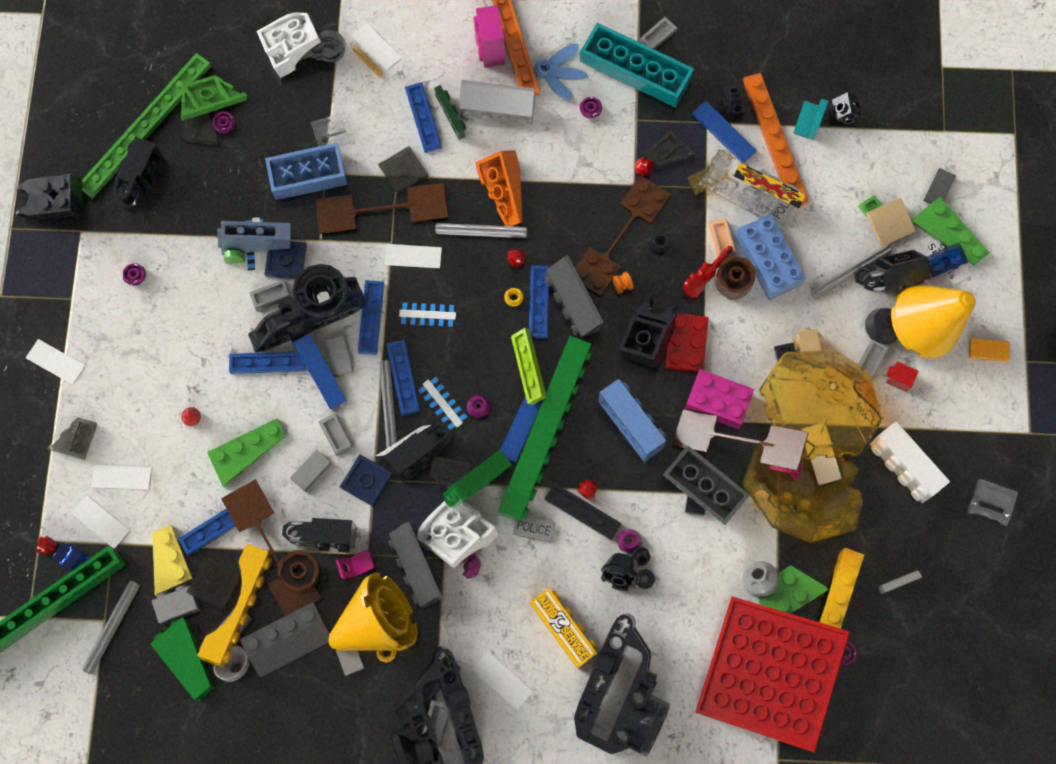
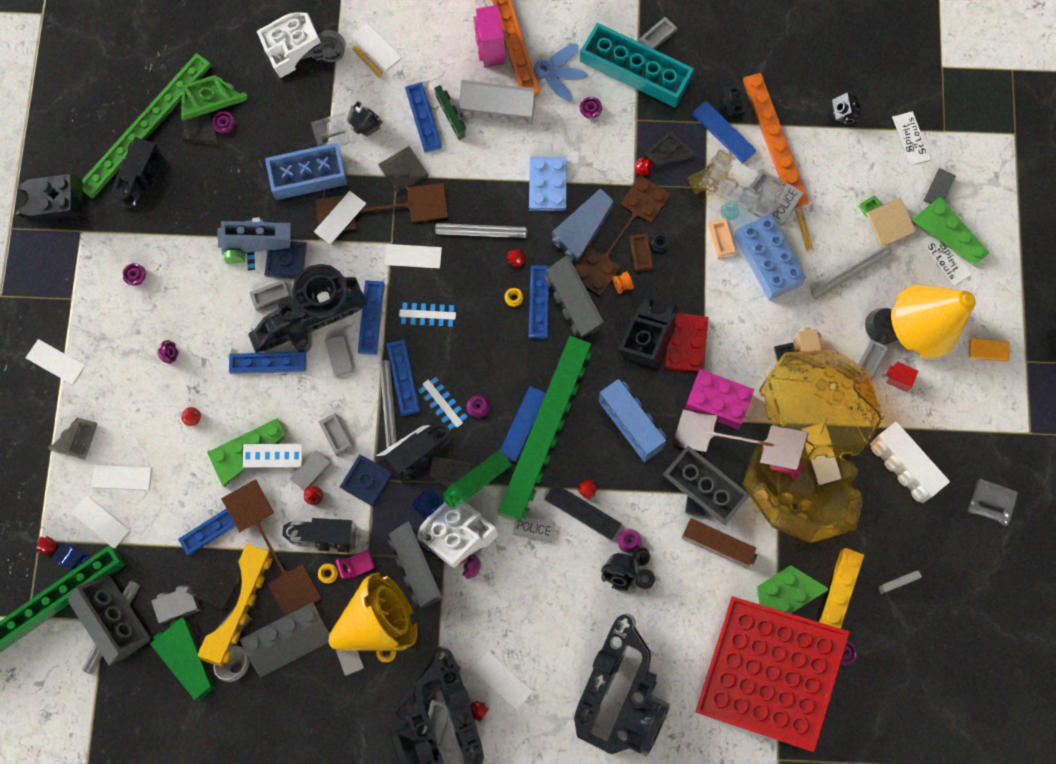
(108, 619): none -> dark grey slope
(167, 352): none -> magenta plate
(169, 561): light yellow wing -> none
(272, 455): none -> white sticker
(305, 580): reddish brown brick -> none
(313, 495): none -> red plate
(319, 371): blue tile -> none
(321, 573): none -> yellow plate
(340, 217): none -> white sticker
(363, 120): none -> black cone
(427, 503): none -> clear blue brick
(478, 710): none -> red plate
(503, 180): orange wedge -> none
(528, 366): lime plate -> none
(547, 184): none -> light blue plate
(563, 628): brick -> none
(582, 226): none -> sand blue slope
(641, 252): none -> reddish brown tile
(695, 283): red piece -> none
(719, 543): none -> reddish brown brick
(730, 211): none -> clear light blue plate
(730, 286): reddish brown brick -> none
(764, 585): light grey piece -> none
(769, 185): sticker -> none
(804, 225): none -> yellow piece
(810, 119): teal panel -> none
(895, 271): black brick -> none
(911, 138): none -> white sticker
(946, 259): clear blue slope -> none

